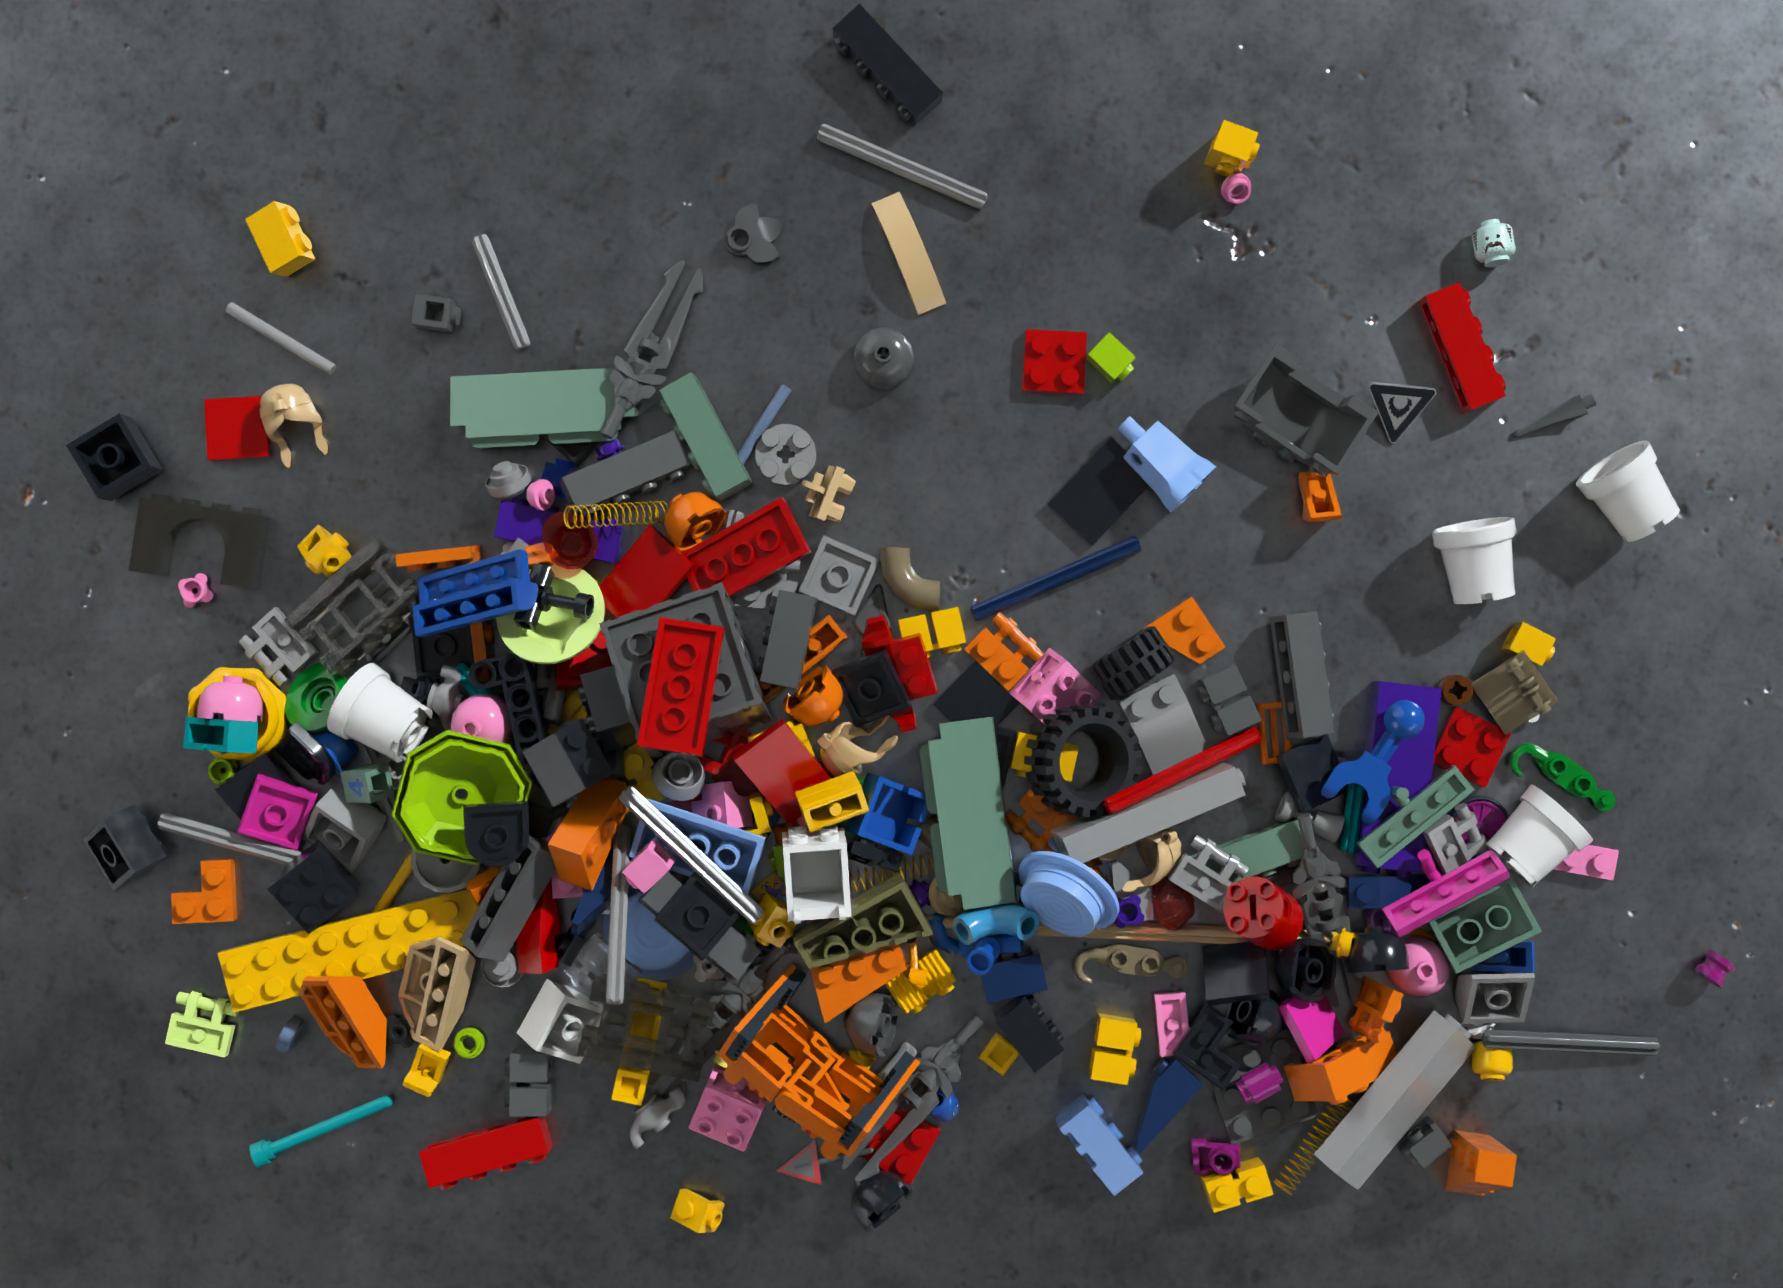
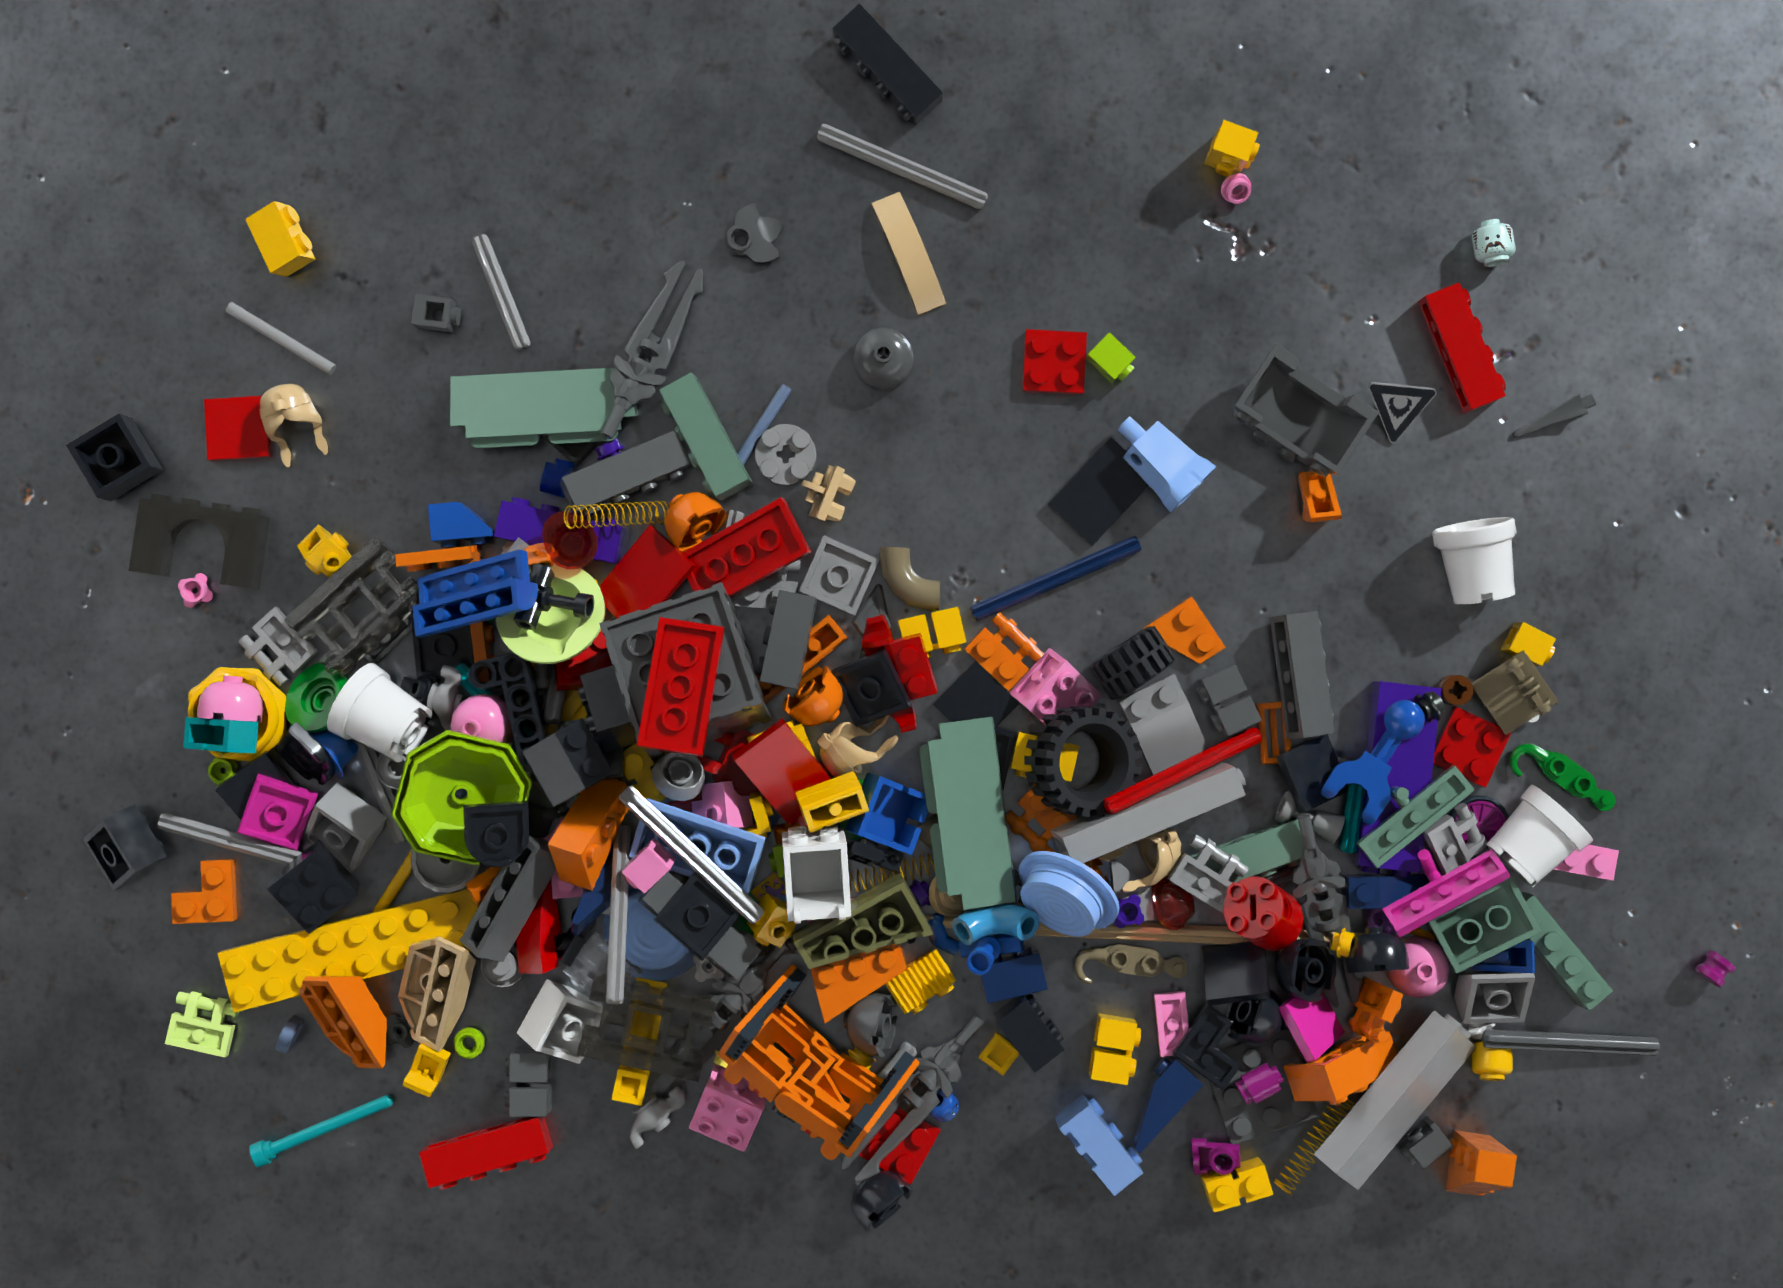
(367, 783): sand green brick -> none
(457, 523): none -> blue slope
(507, 480): light grey plate -> none
(541, 494): bright pink plate -> none
(697, 1212): yellow bracket -> none
(807, 1163): piece -> none
(916, 977): light orange hand -> none
(1431, 705): none -> pearl dark grey plate
(1565, 959): none -> sand green brick
(1630, 491): white piece -> none

